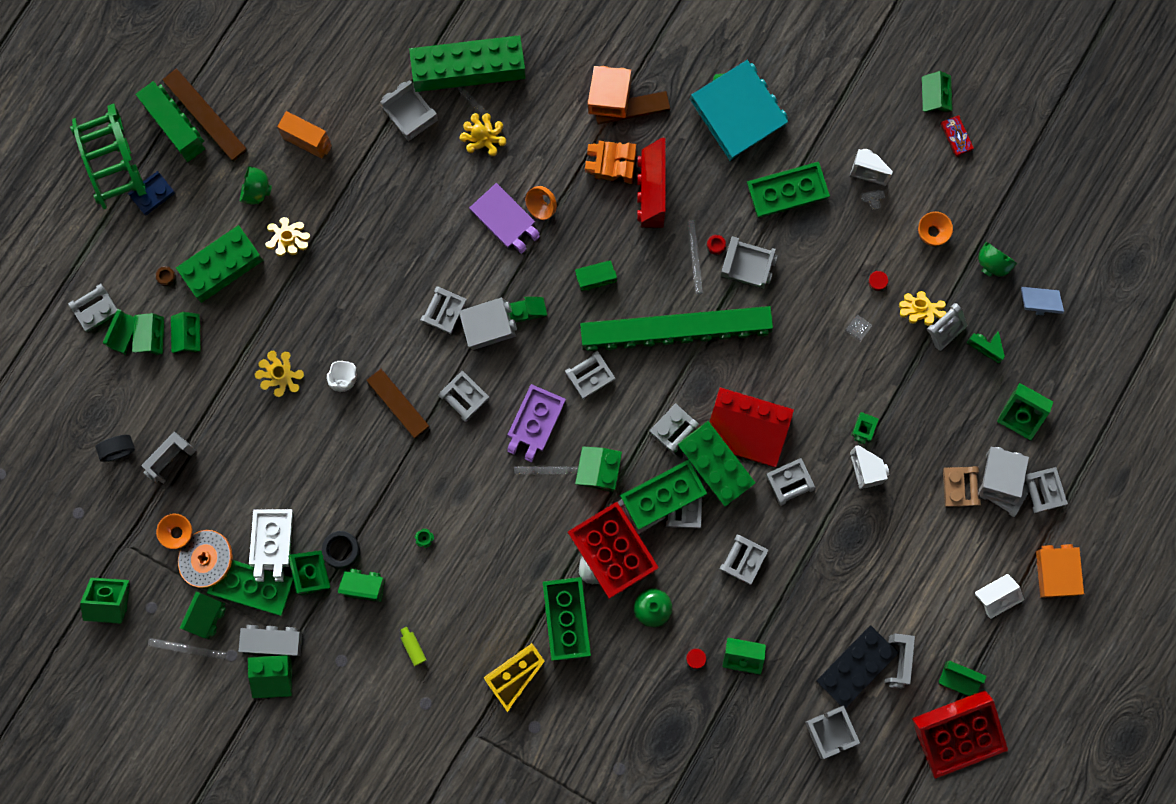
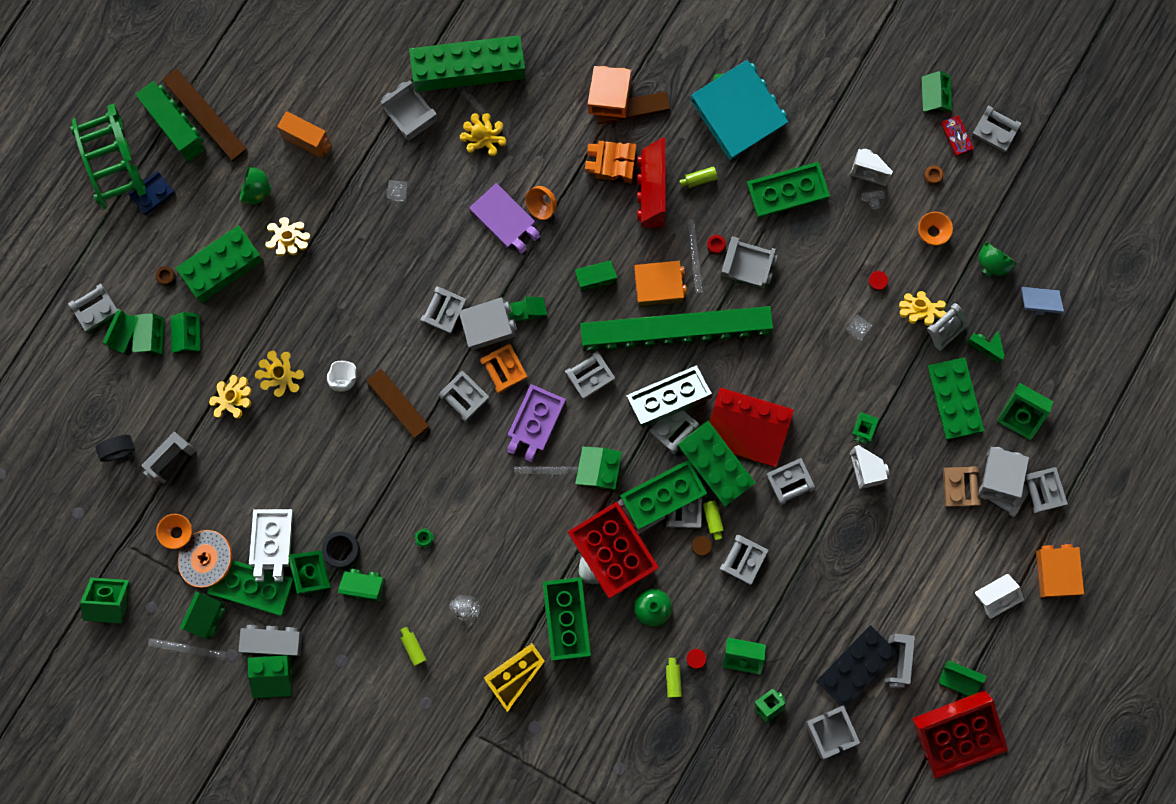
(232, 397): none -> yellow animal
(397, 190): none -> clear tile
(465, 608): none -> clear head
(509, 364): none -> orange plate
(659, 283): none -> orange brick
(669, 396): none -> plate
(673, 679): none -> lime cylinder
(699, 177): none -> lime cylinder
(701, 546): none -> reddish brown tile
(713, 519): none -> lime cylinder
(770, 698): none -> green brick
(933, 175): none -> dark orange tile
(955, 398): none -> green plate
(994, 134): none -> light grey plate

